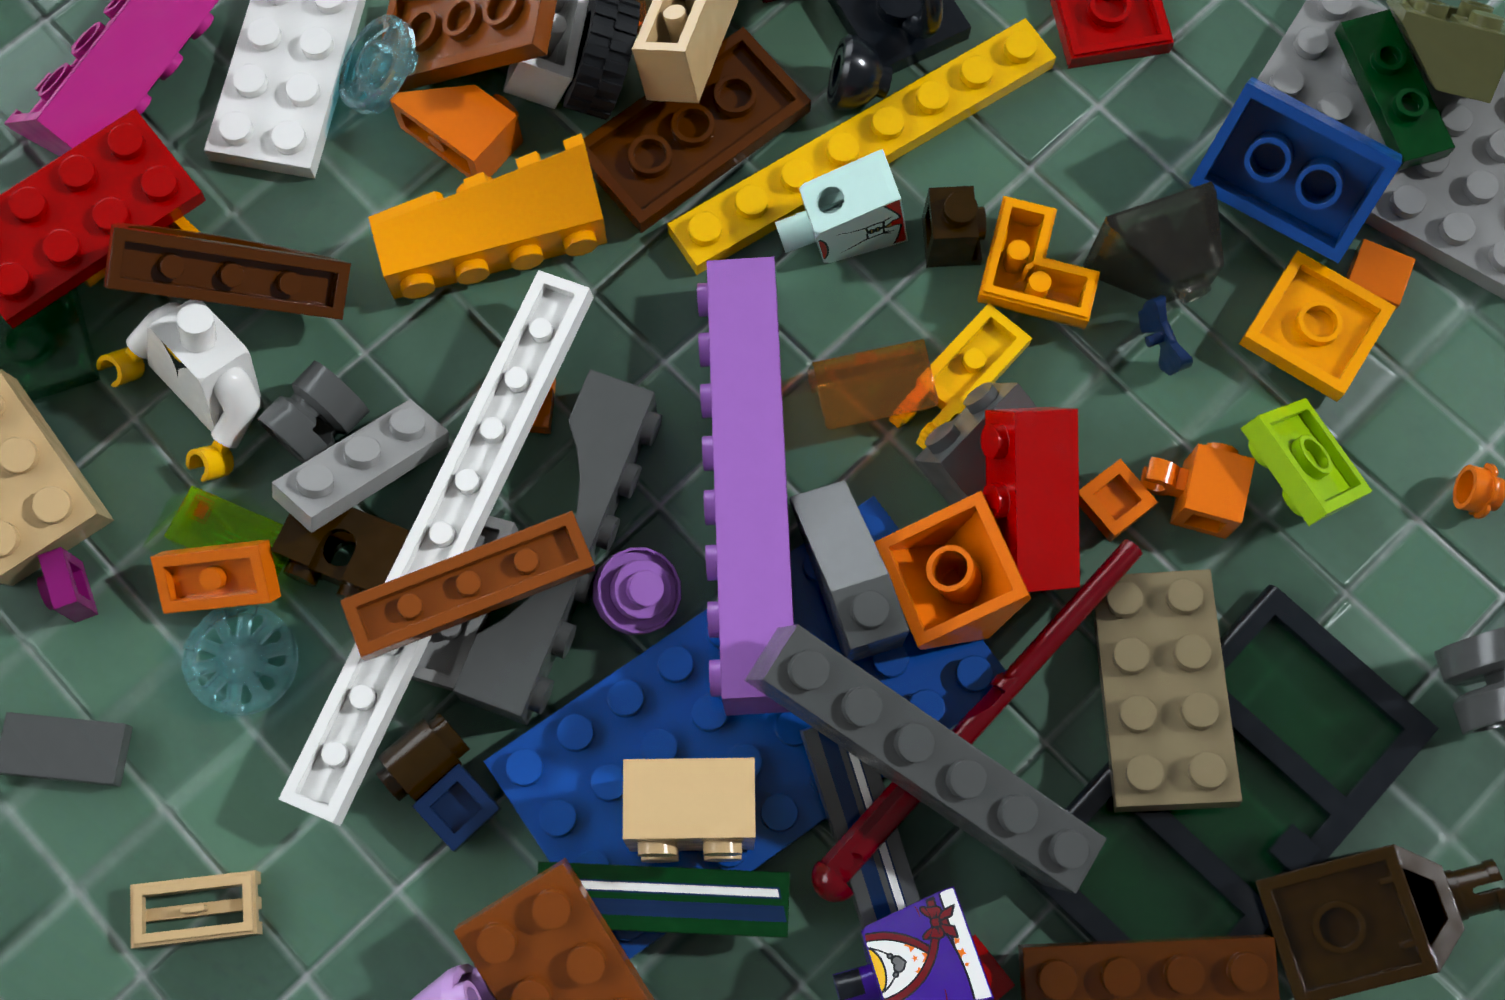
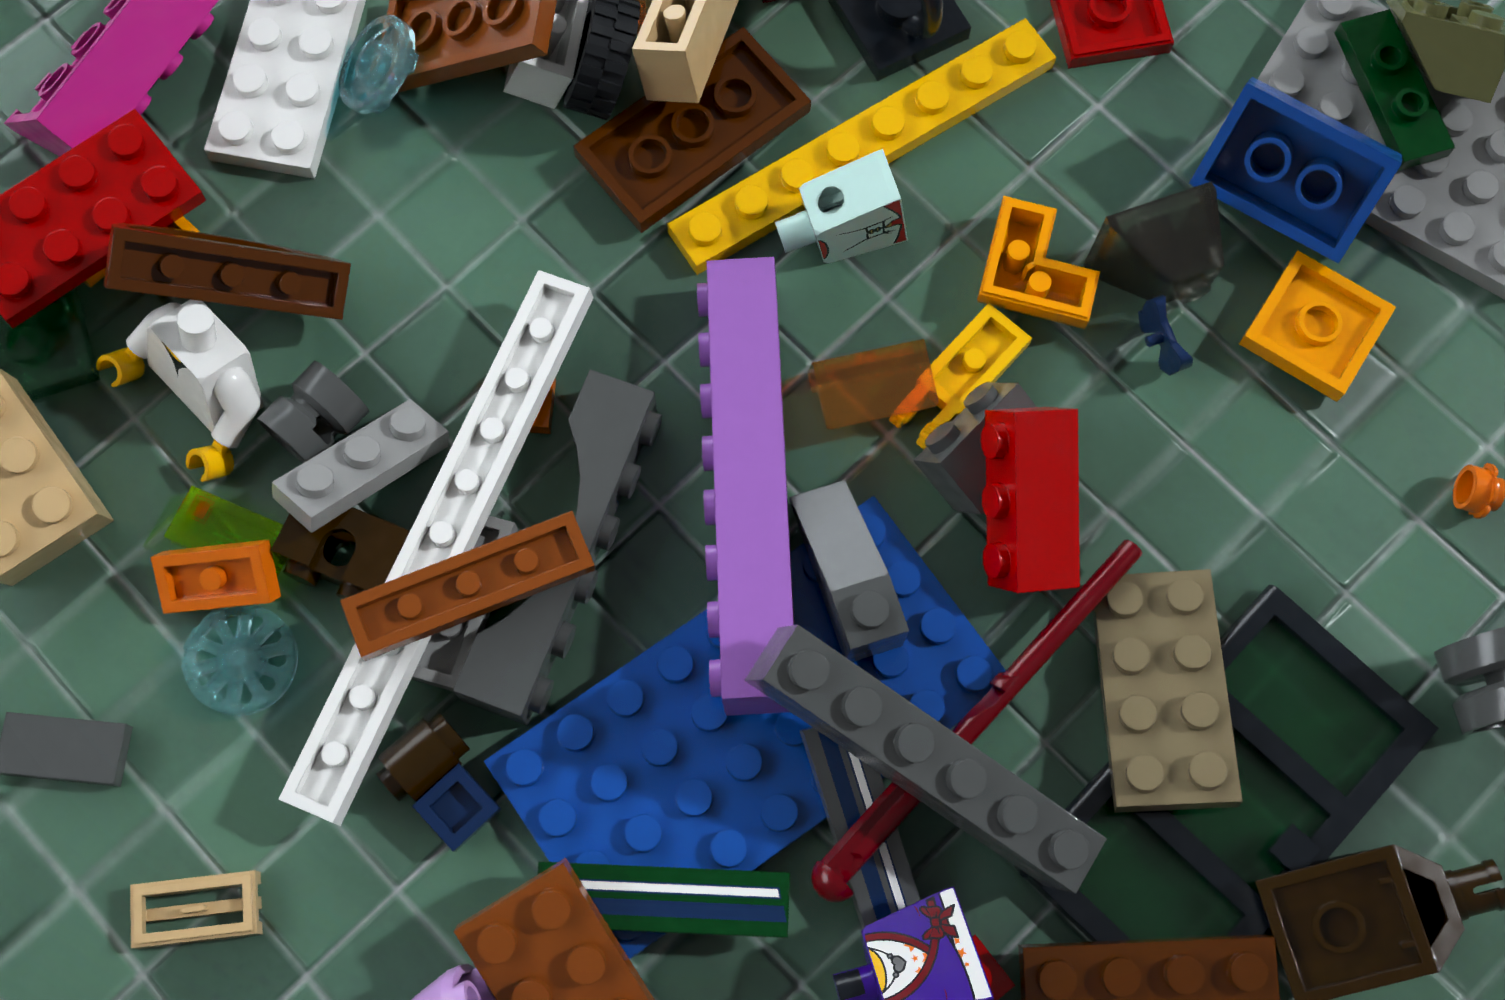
(65, 585): magenta plate -> none
(461, 126): orange slope -> none
(491, 224): light orange wedge -> none
(636, 591): medium lavender plate -> none
(689, 808): tan brick -> none
(856, 75): black brick -> none
(953, 227): dark brown brick -> none
(954, 574): orange slope -> none
(1115, 500): orange plate -> none
(1208, 488): orange brick -> none
(1305, 461): lime plate -> none
(1381, 271): orange tile -> none

